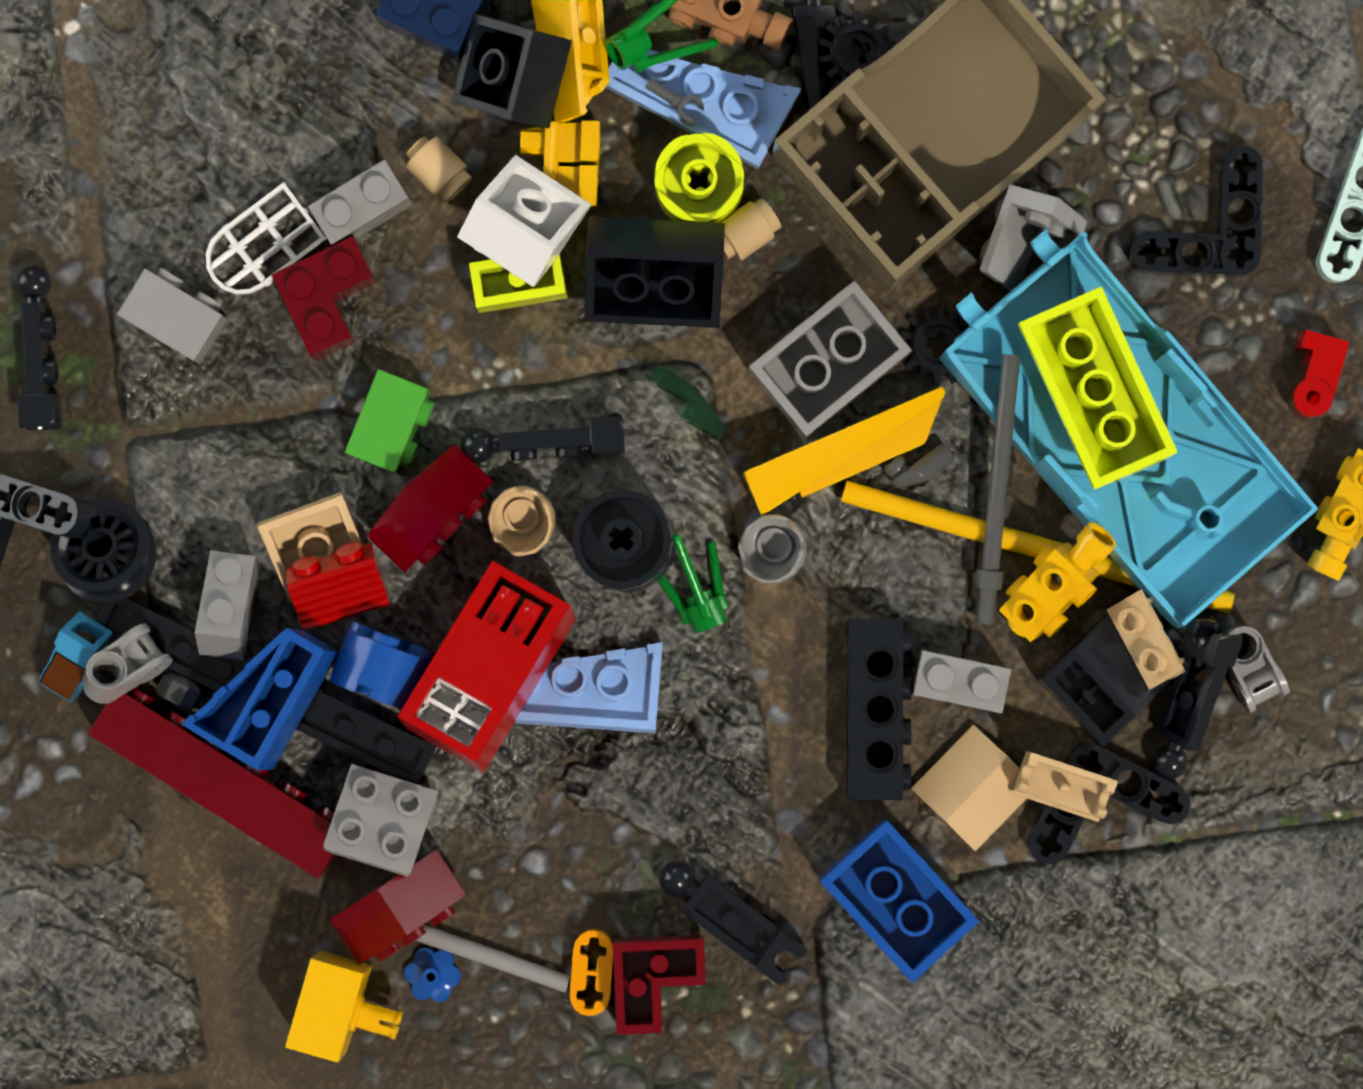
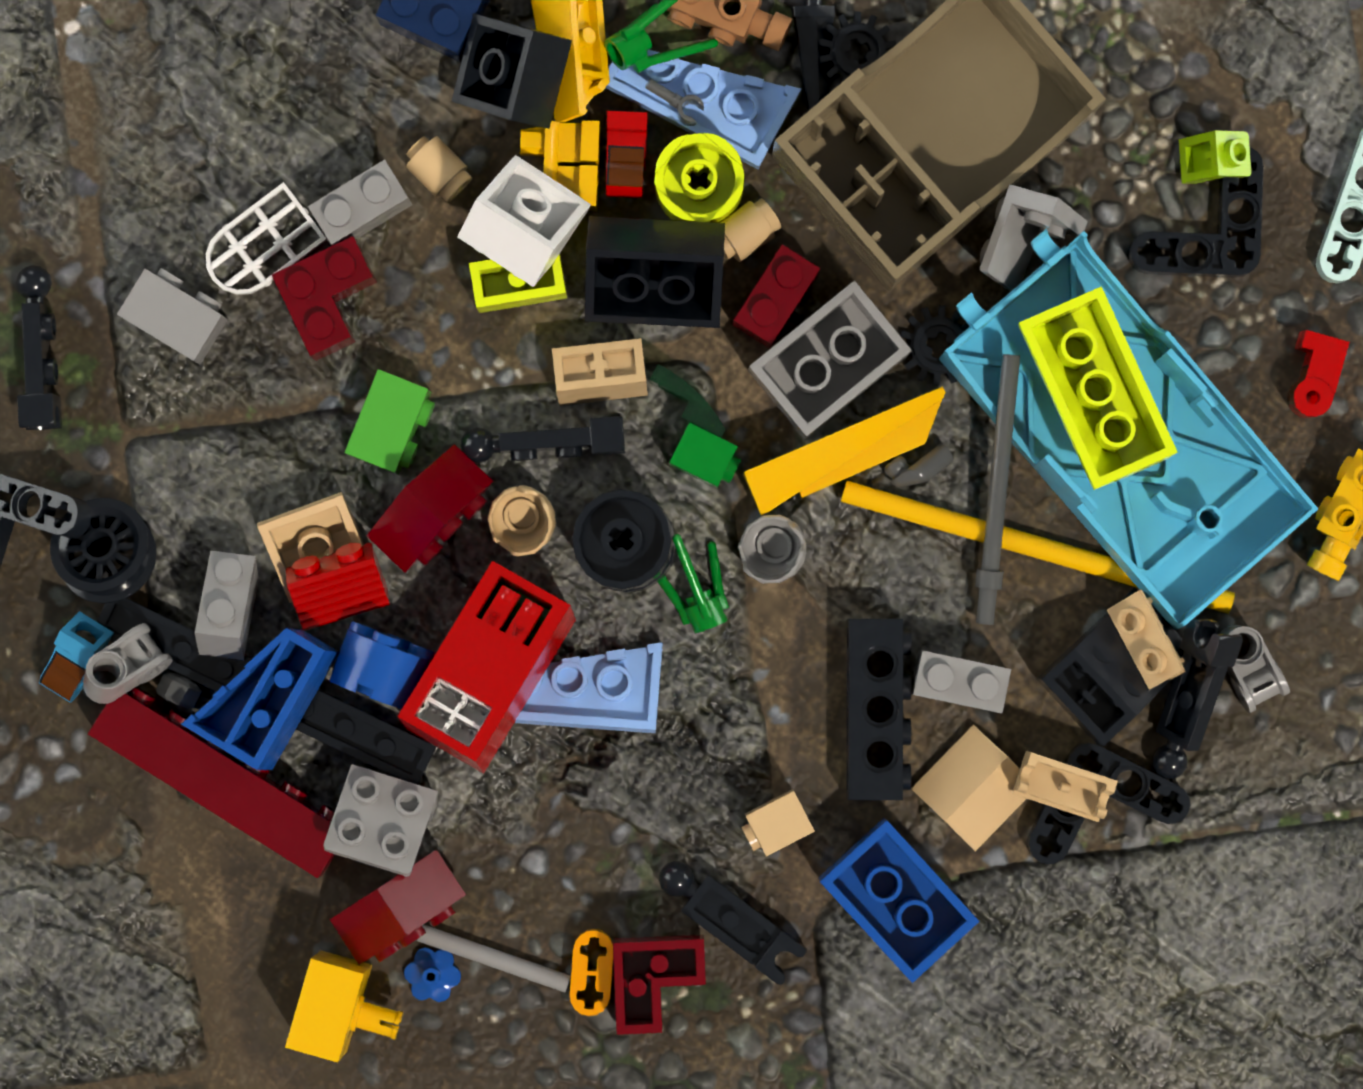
(599, 372): none -> tan hinge
(626, 153): none -> leg
(705, 456): none -> green brick
(776, 296): none -> dark red brick
(777, 823): none -> tan brick
(1051, 597): yellow brick -> none
(1214, 156): none -> lime bracket

